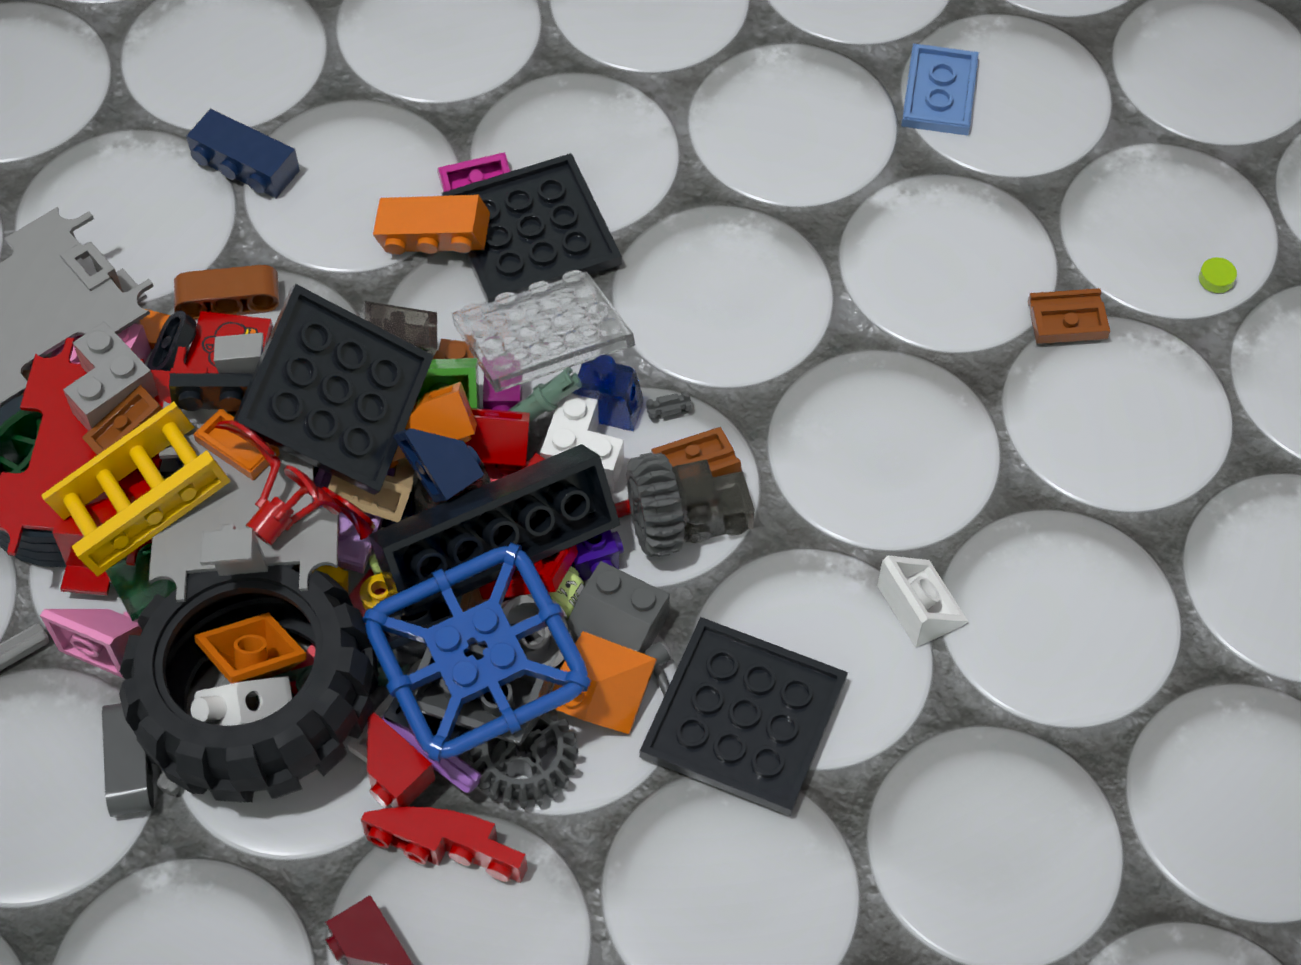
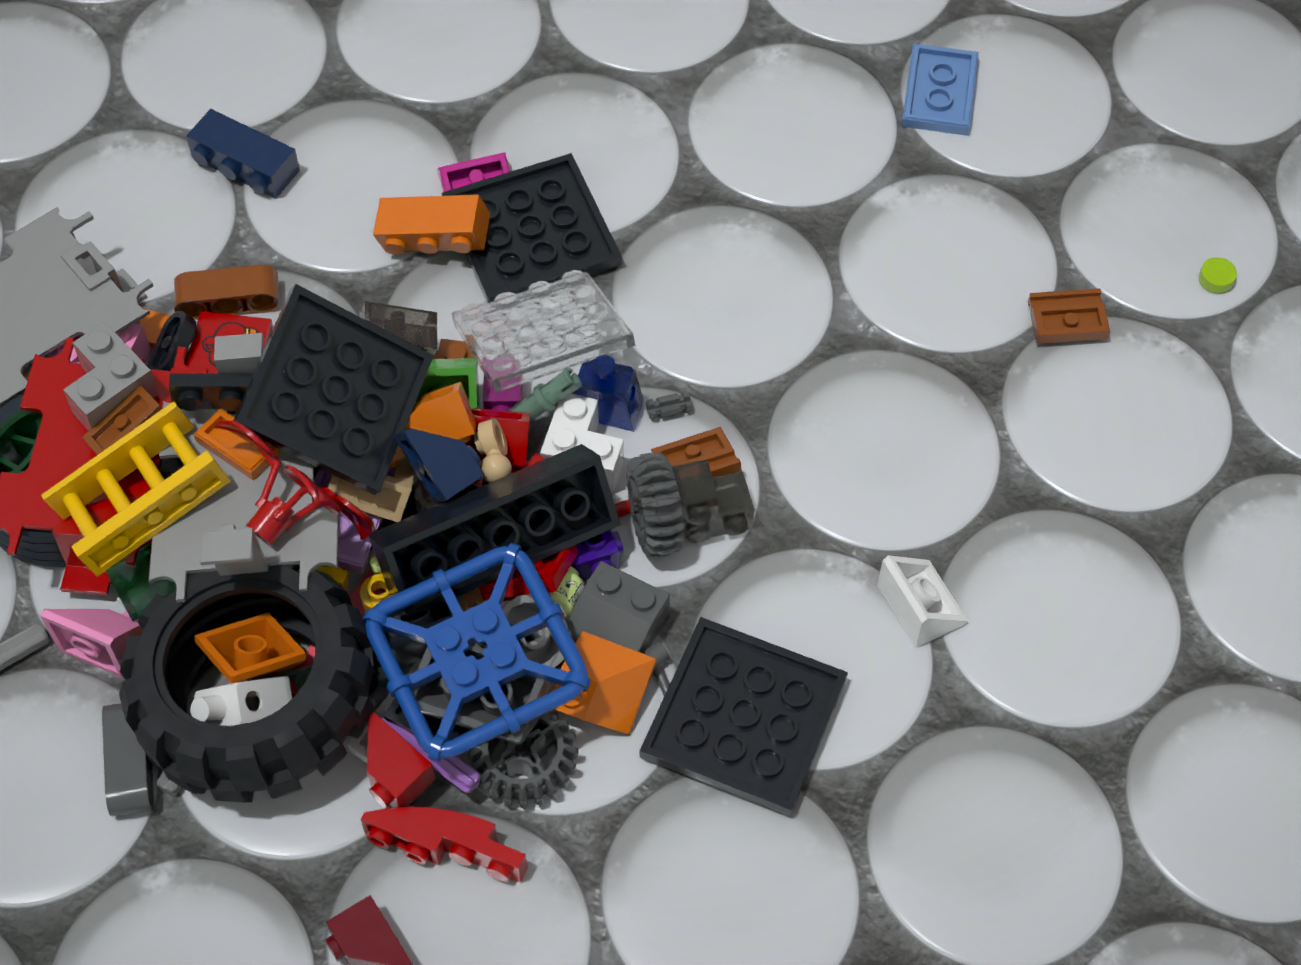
(492, 442): none -> tan plate

